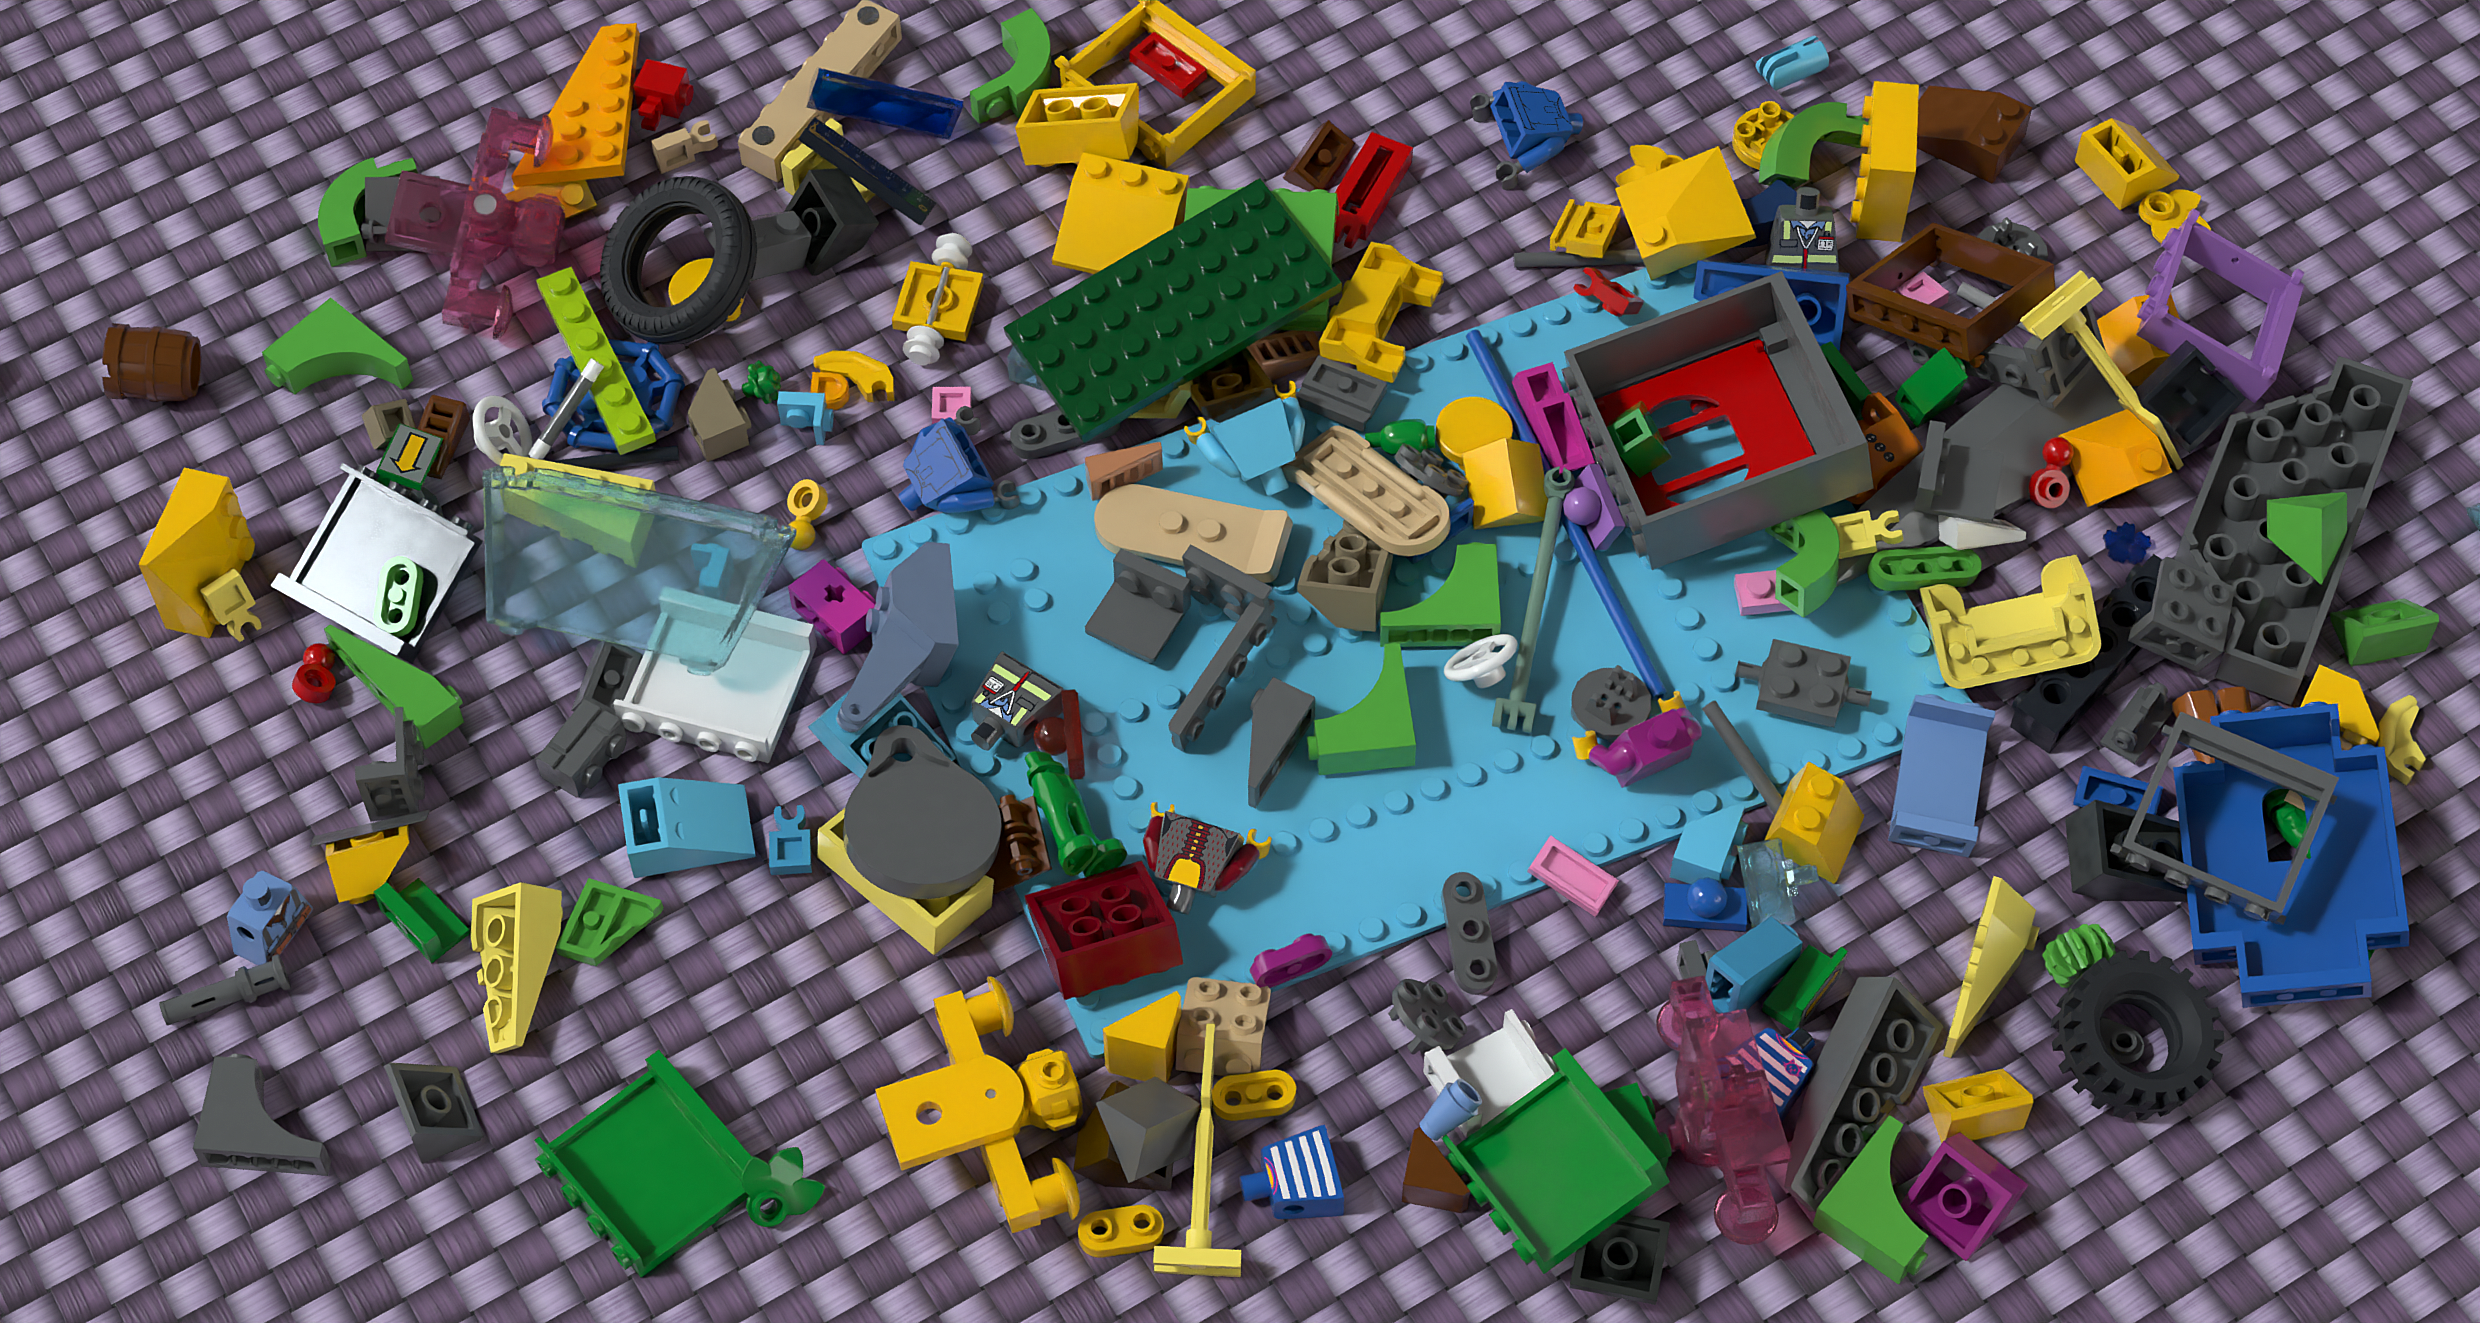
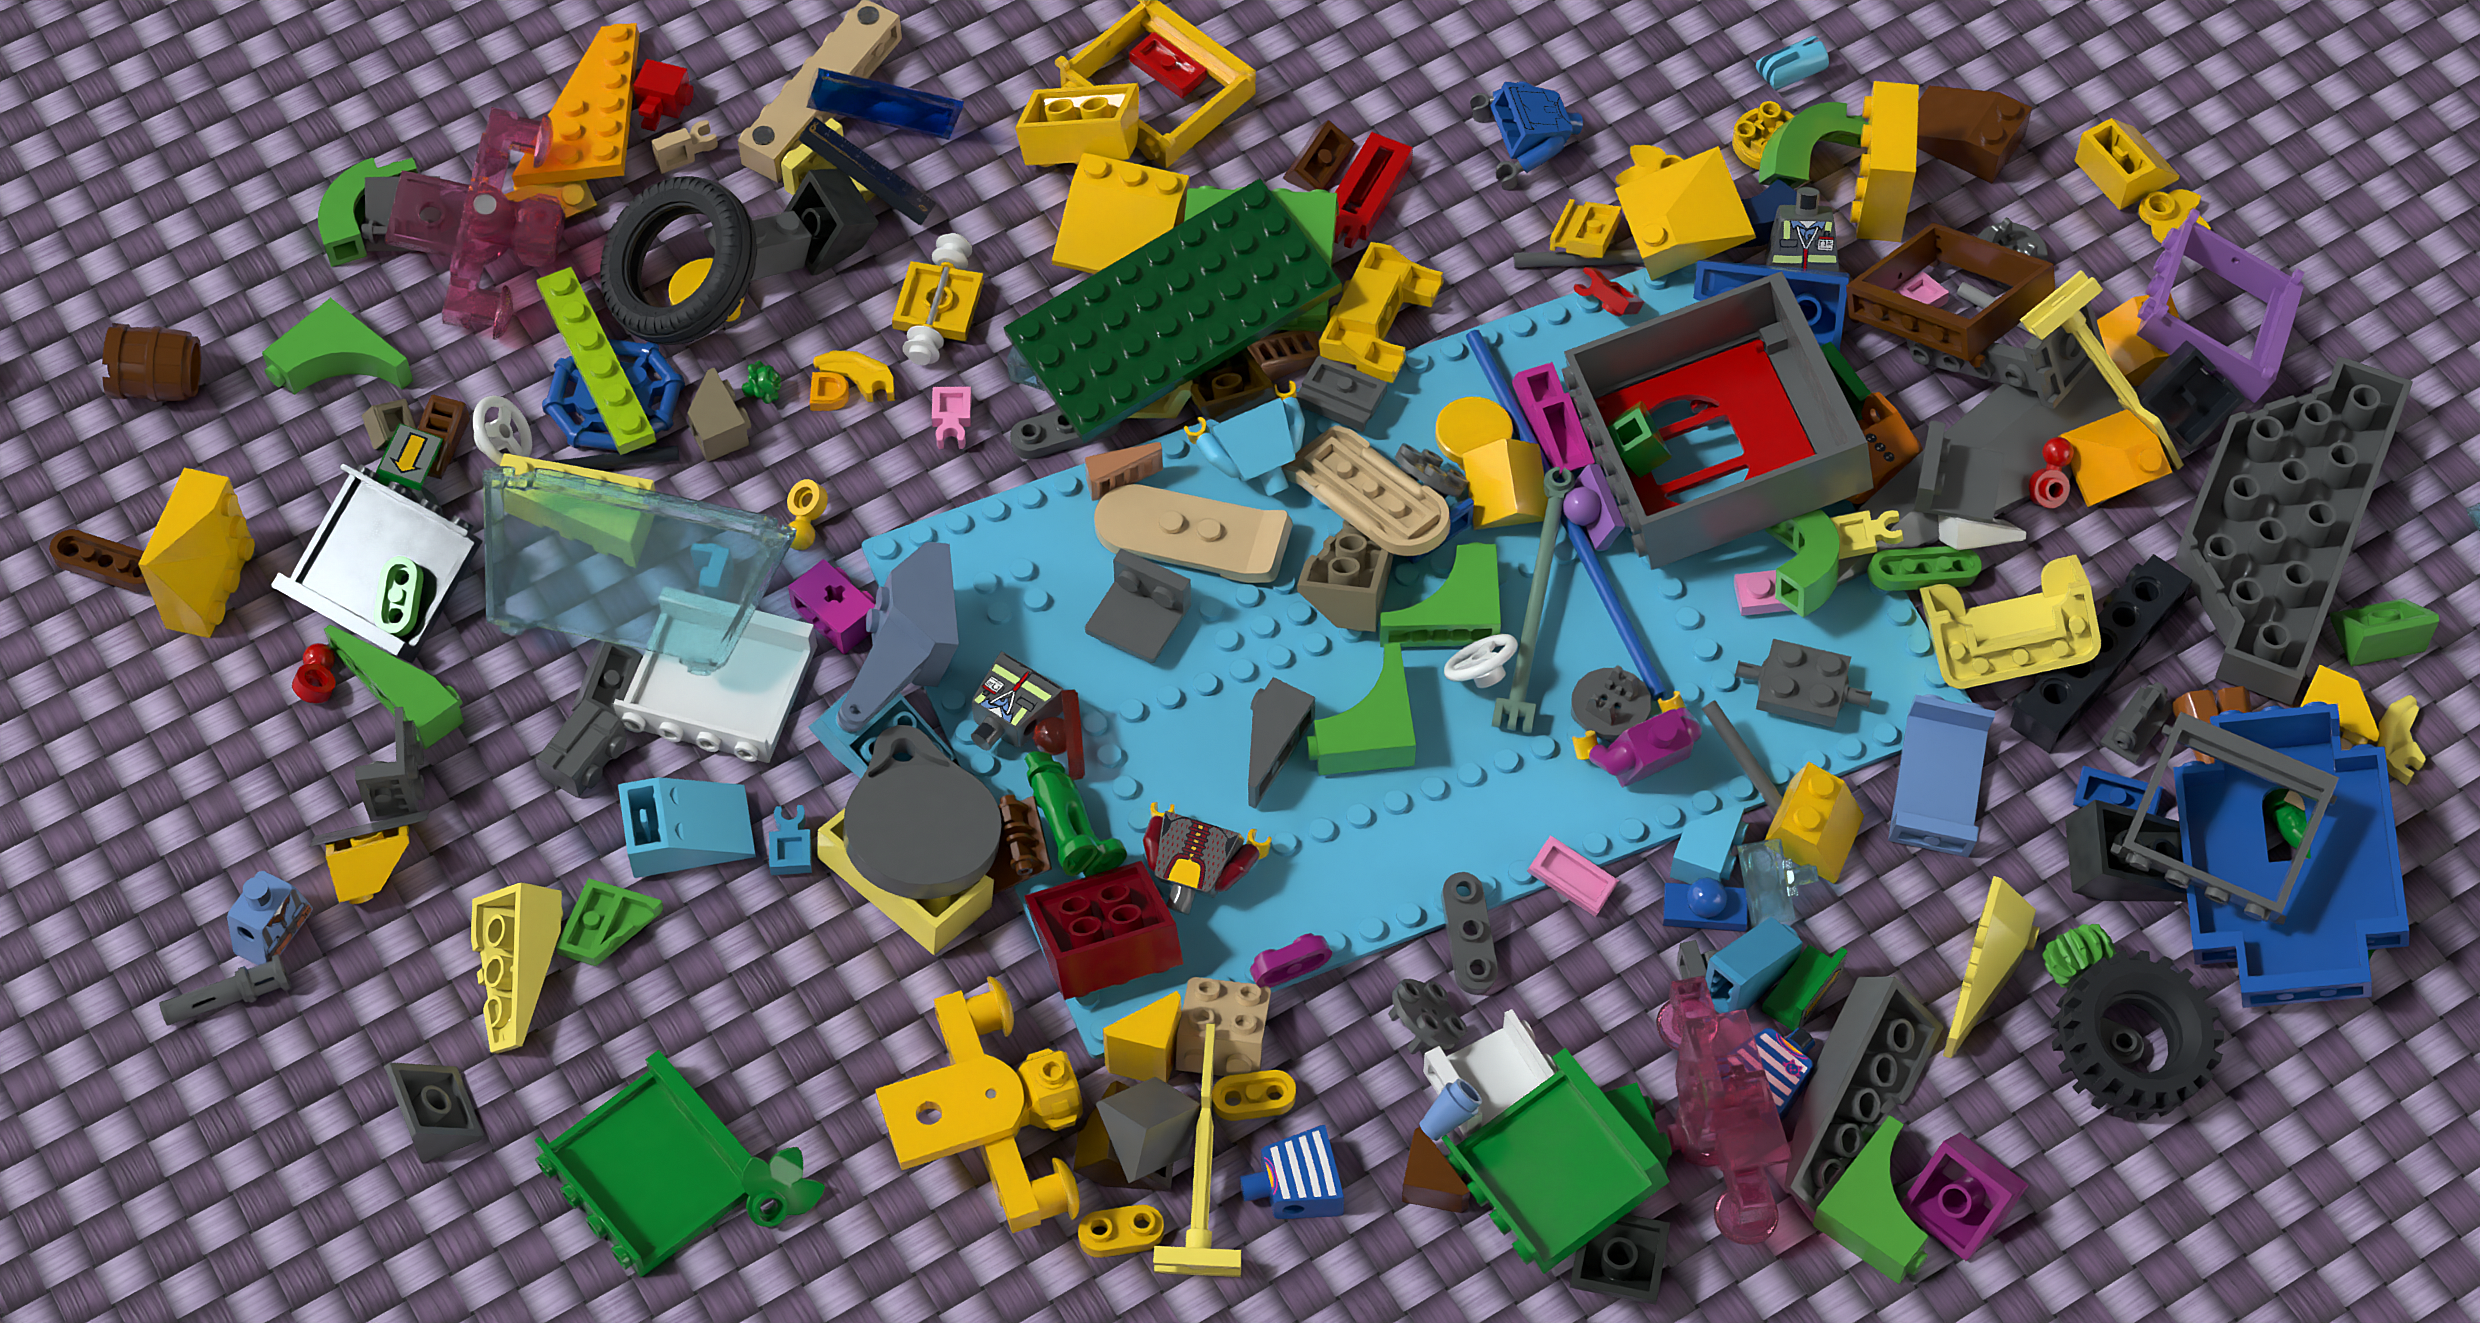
(94, 554): none -> reddish brown plate
(229, 603): light yellow plate -> none
(240, 1133): dark grey arch -> none
(422, 918): green panel -> none
(566, 409): dark grey bar -> none
(804, 410): medium azure bracket -> none
(949, 471): blue torso -> none
(1029, 46): bright green arch -> none
(1243, 601): dark grey bracket -> none
(1408, 431): green plant -> none
(1932, 387): green slope -> none
(1978, 1105): yellow slope -> none
(2125, 545): clear blue plant -> none
(2186, 616): dark grey bracket -> none
(2309, 529): bright green slope -> none

